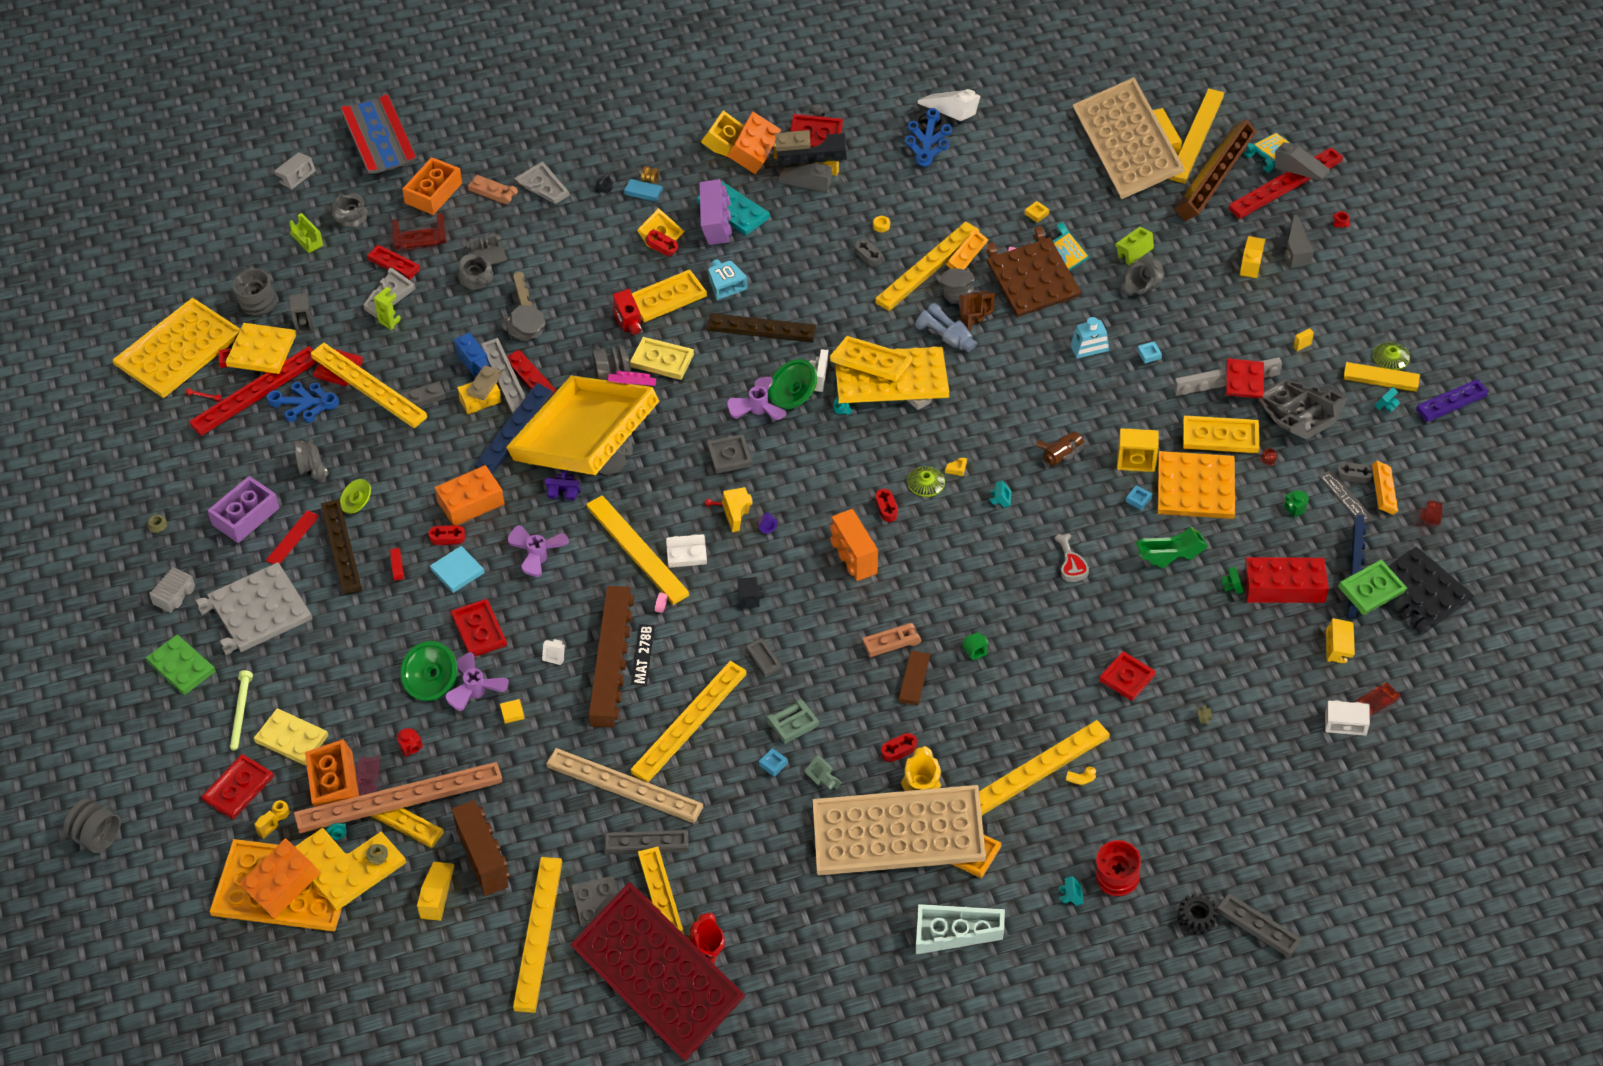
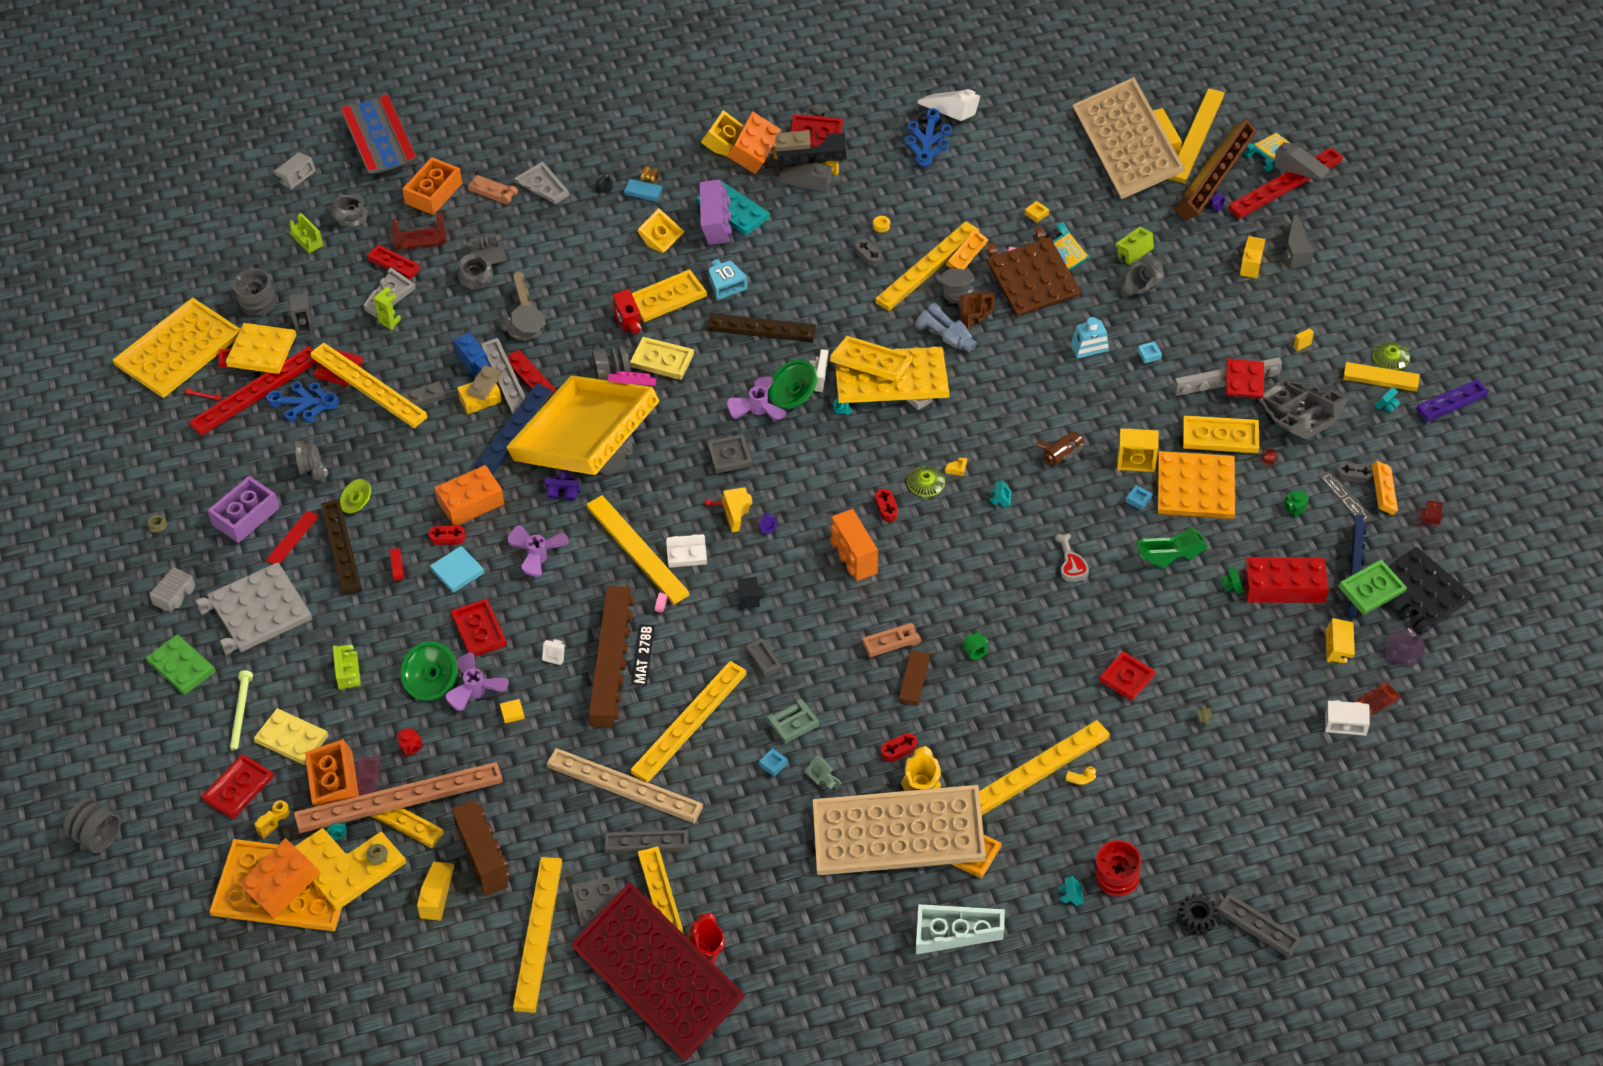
(346, 667): none -> lime hinge
(661, 243): red beam -> none
(1217, 202): none -> dark purple tile
(1341, 219): red plate -> none
(1405, 648): none -> clear purple tile

